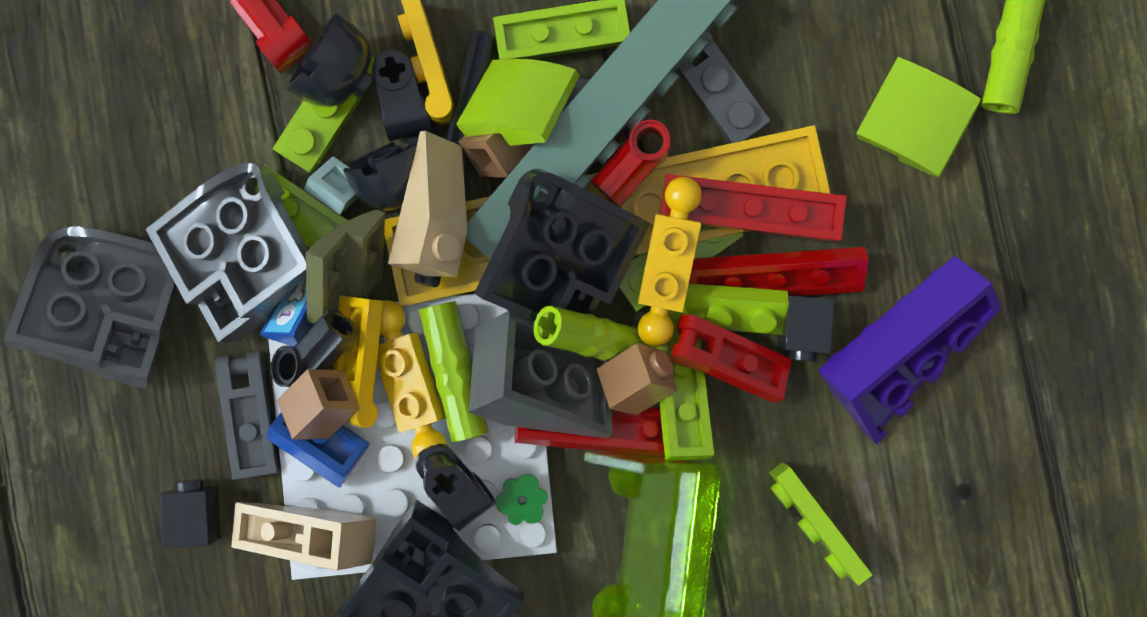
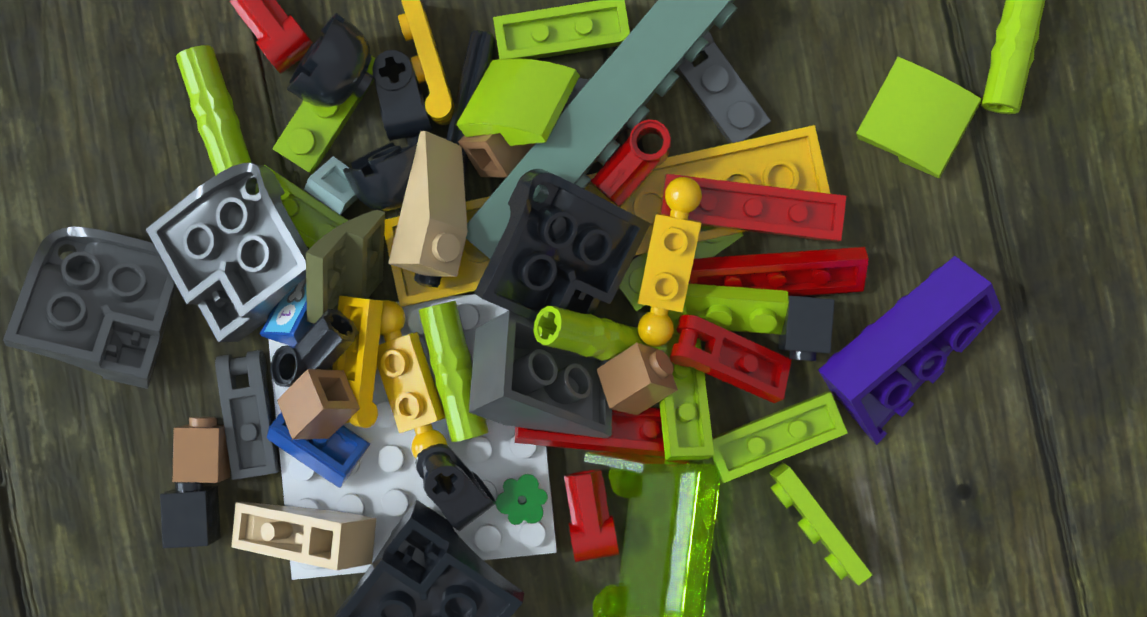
(200, 452): none -> medium nougat brick
(212, 107): none -> lime axle
(591, 526): none -> red piece
(777, 436): none -> lime plate

